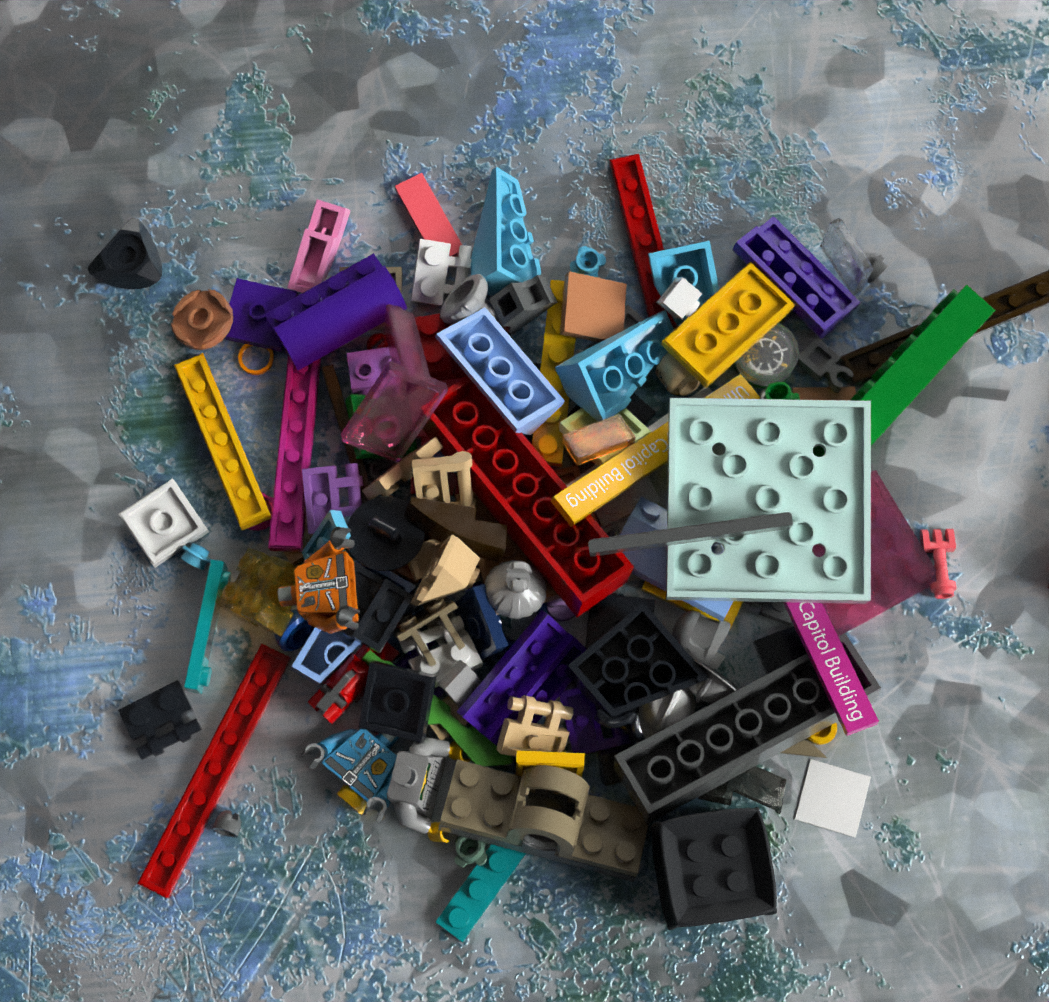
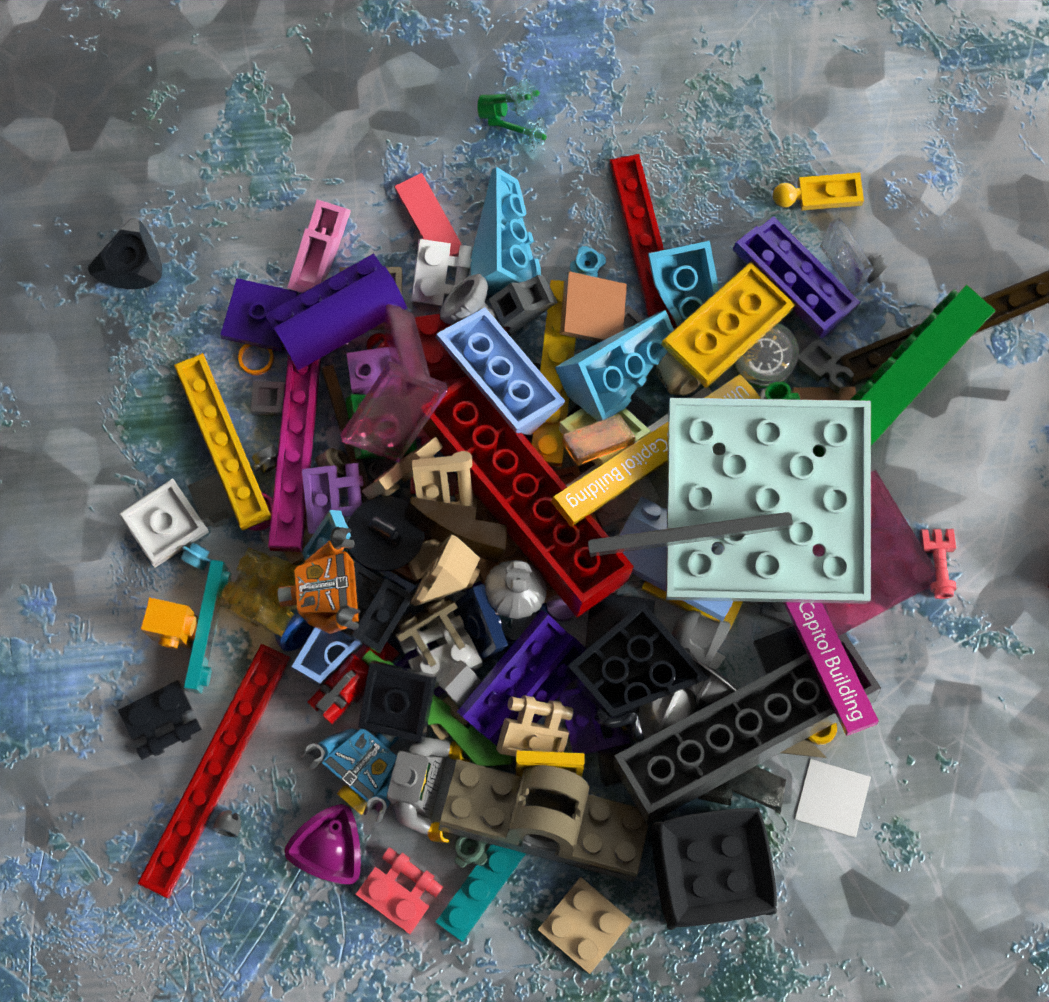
(169, 623): none -> light orange brick
(202, 319): nougat tile -> none
(211, 501): none -> clear smoke brick
(265, 459): none -> dark grey plate
(267, 398): none -> dark grey plate
(327, 846): none -> magenta hat
(333, 457): none -> dark tan plate
(393, 899): none -> coral plate
(517, 99): none -> plant
(585, 925): none -> tan plate
(680, 298): white plate -> none
(822, 192): none -> yellow plate

